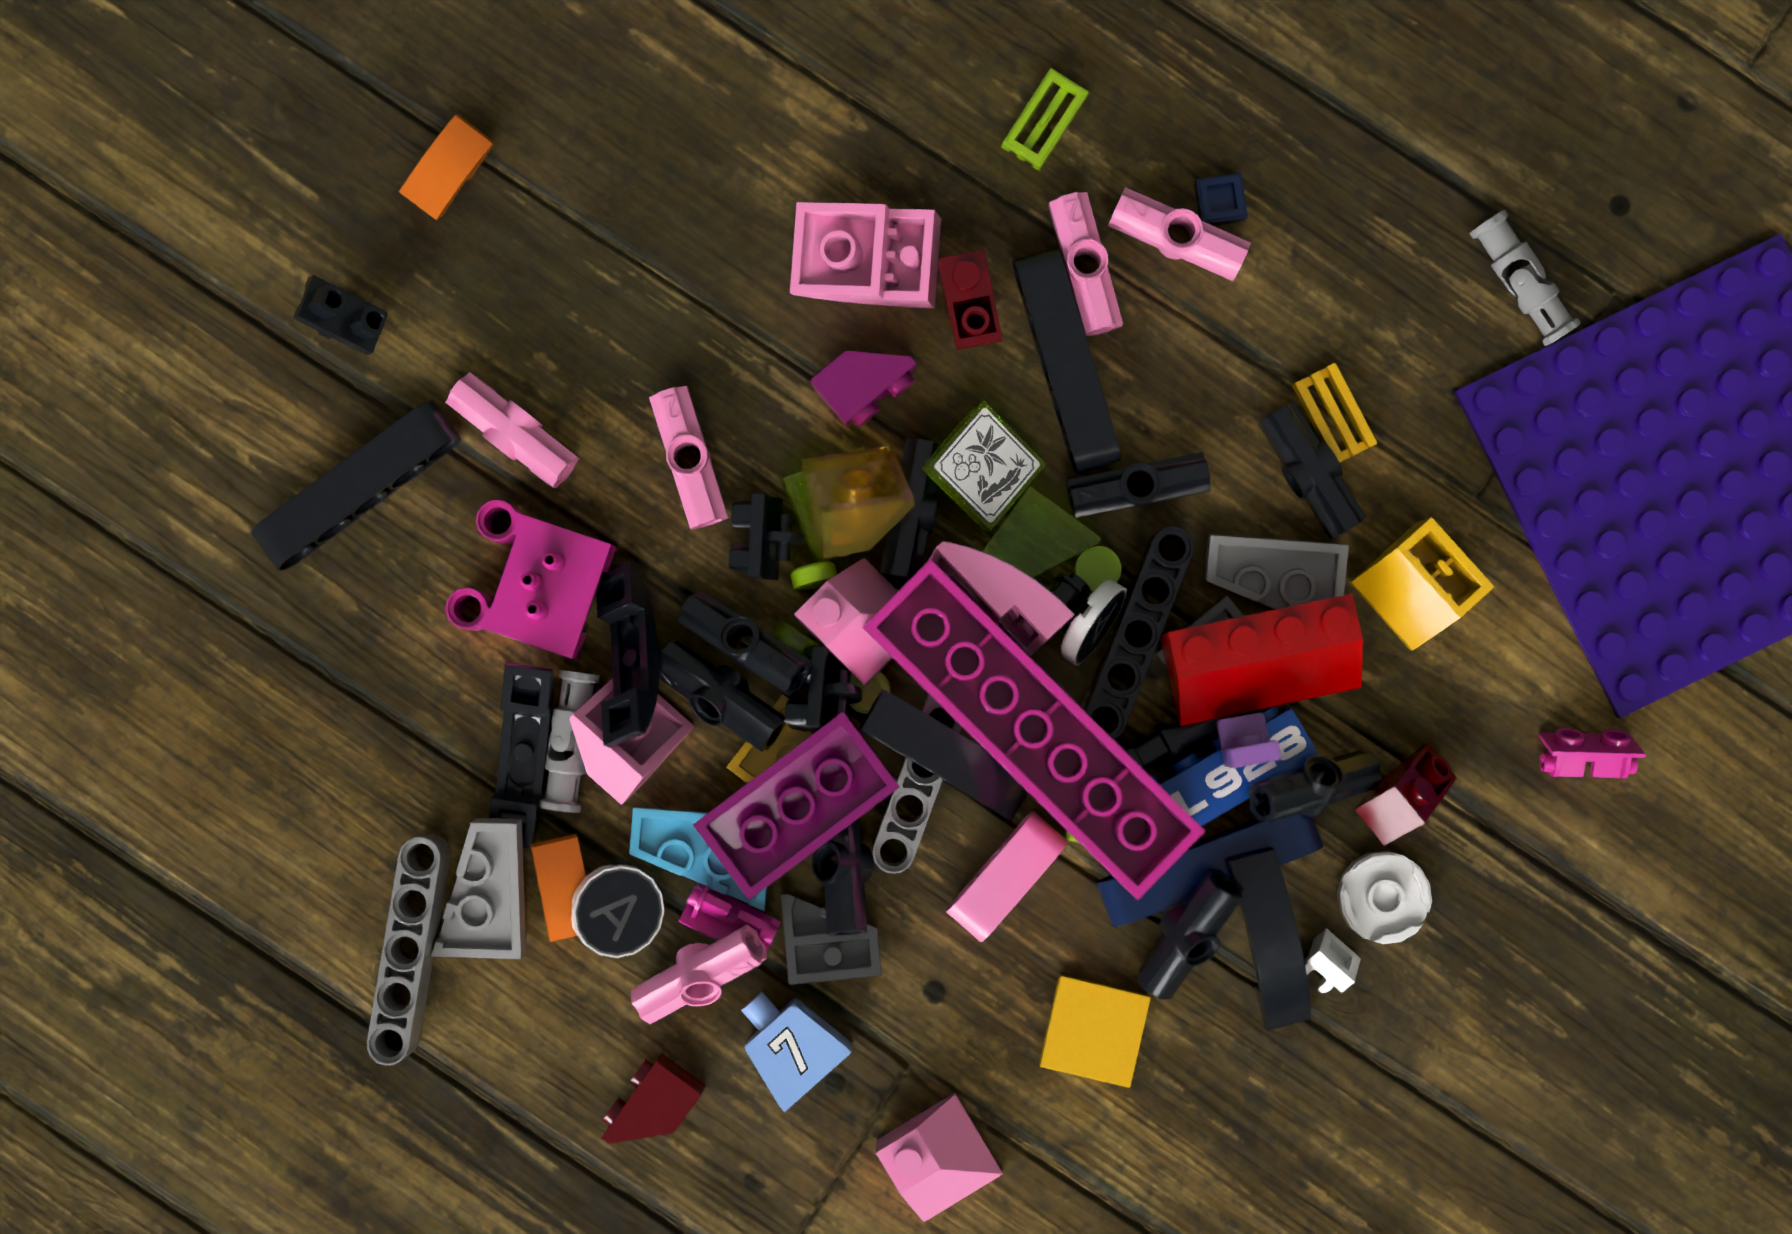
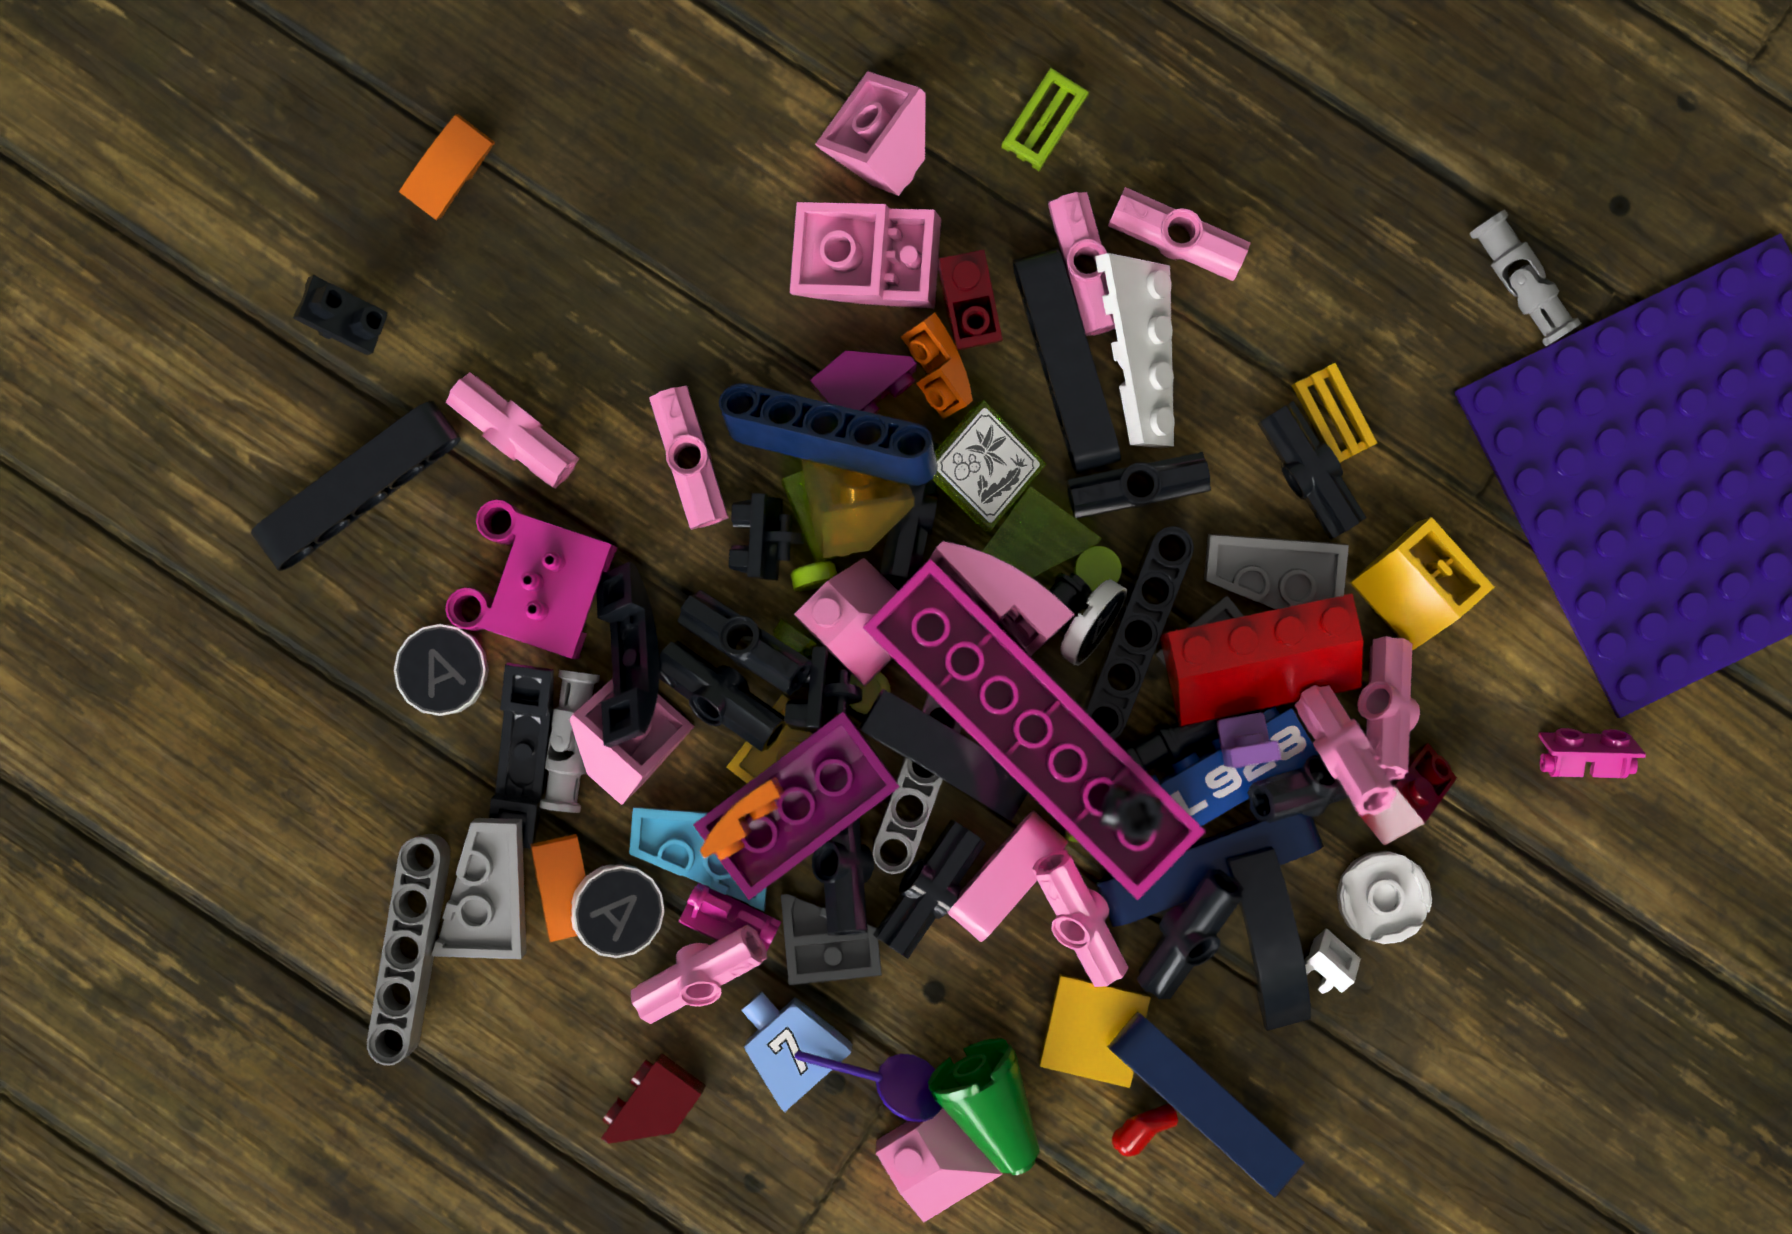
(441, 670): none -> black tile
(728, 833): none -> orange slope
(829, 434): none -> dark blue beam
(879, 132): none -> bright pink slope
(899, 1082): none -> dark purple piece
(929, 888): none -> black piece
(946, 378): none -> orange slope
(989, 1103): none -> green cone
(1080, 918): none -> bright pink piece
(1131, 812): none -> black piece
(1141, 1128): none -> red arm
(1142, 319): none -> white wing
(1206, 1104): none -> dark blue beam
(1221, 199): dark blue tile -> none
(1345, 750): none -> bright pink piece
(1389, 705): none -> bright pink piece

